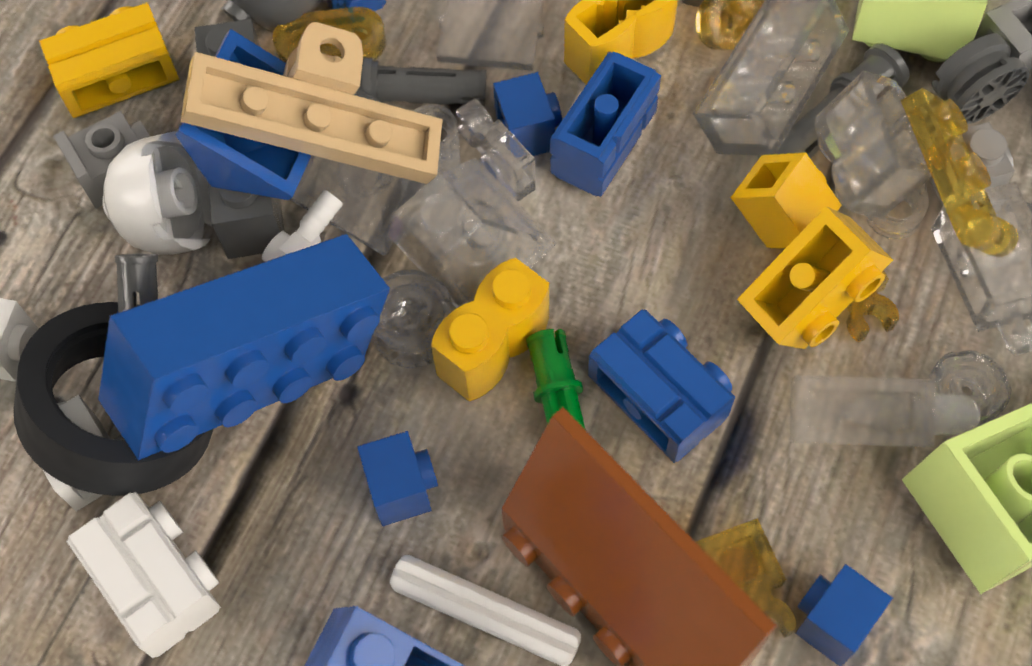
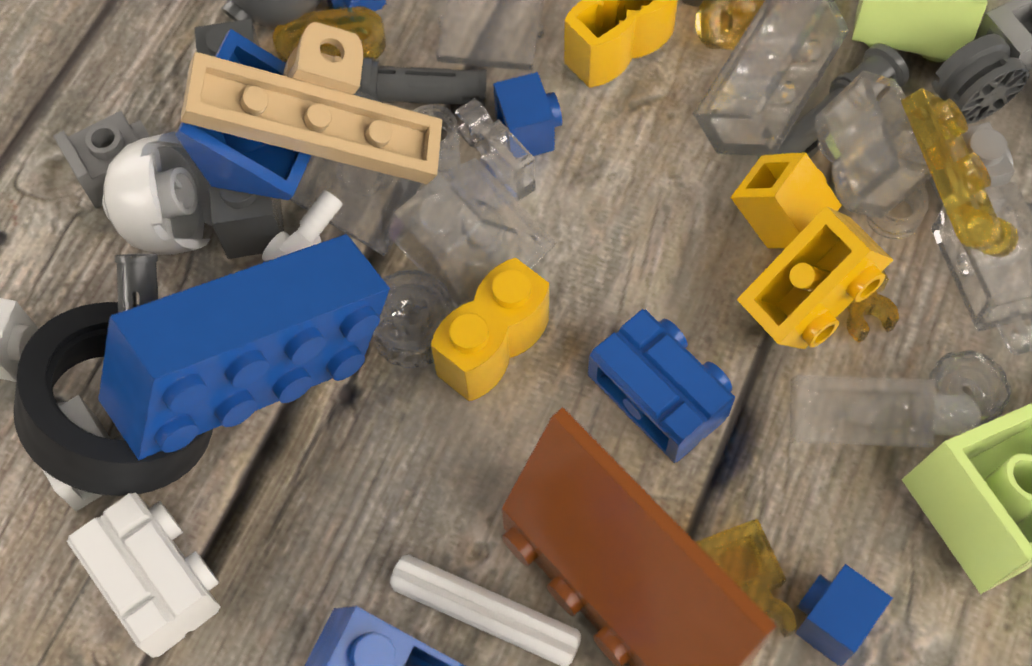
(108, 59): yellow brick -> none
(397, 477): blue plate -> none
(554, 374): green axle -> none
(604, 123): blue brick -> none

